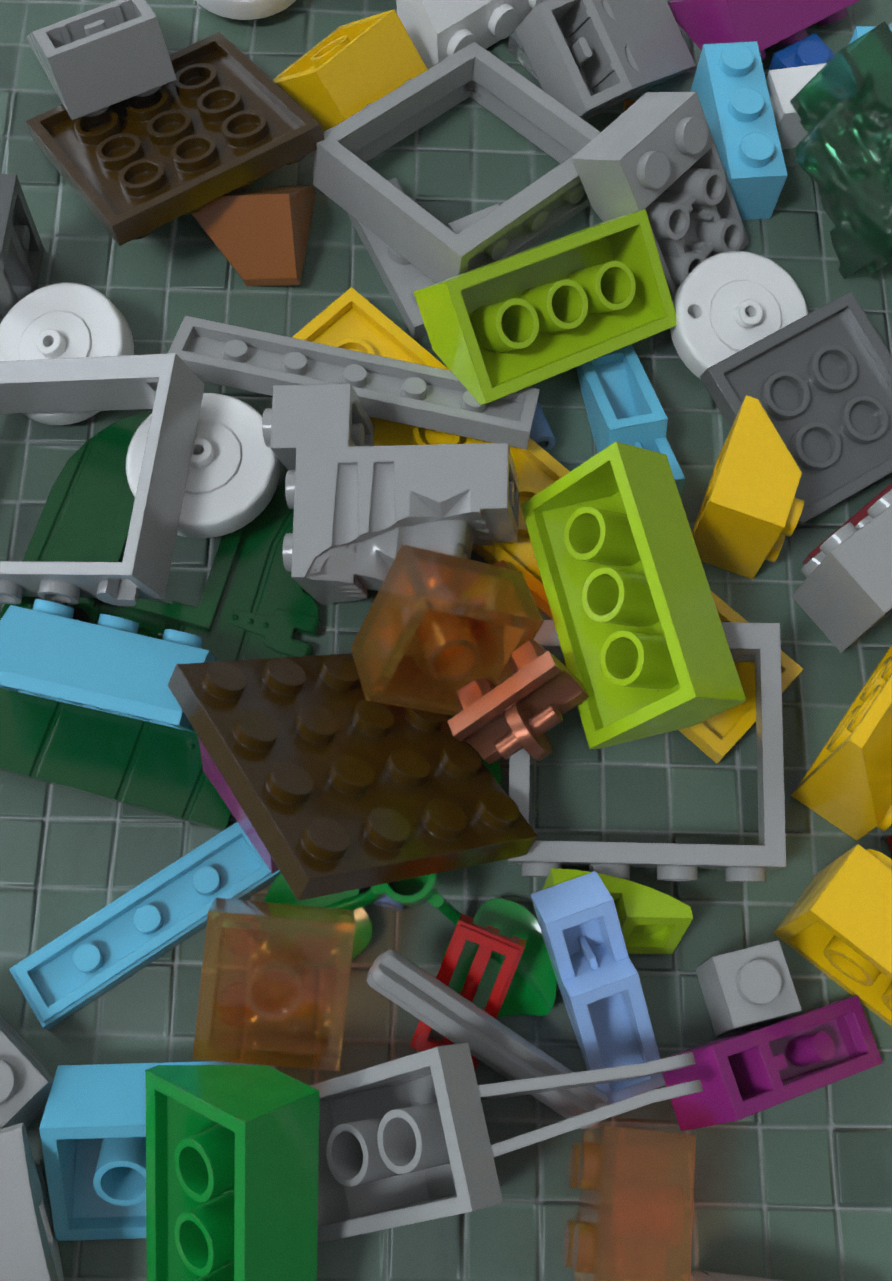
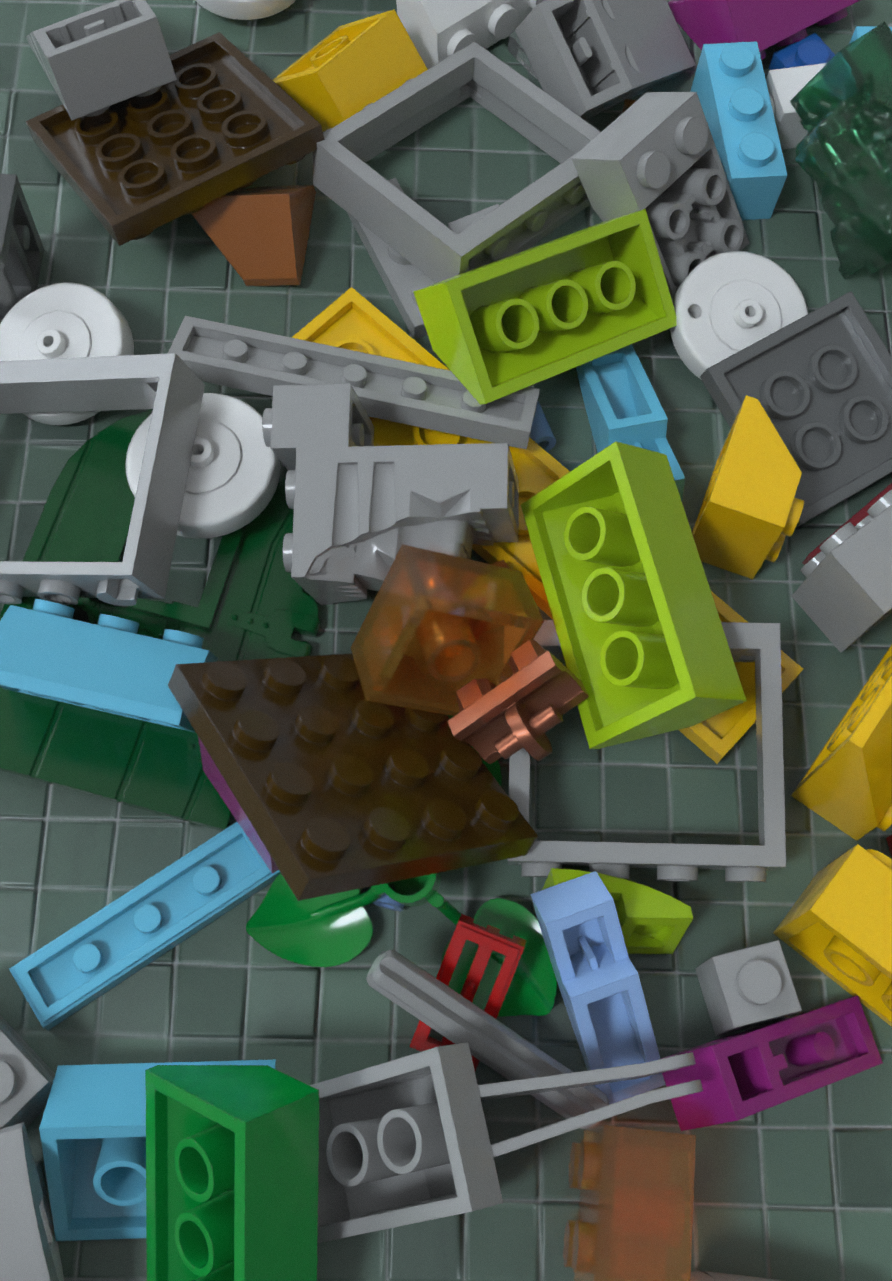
(274, 984): clear orange brick -> none

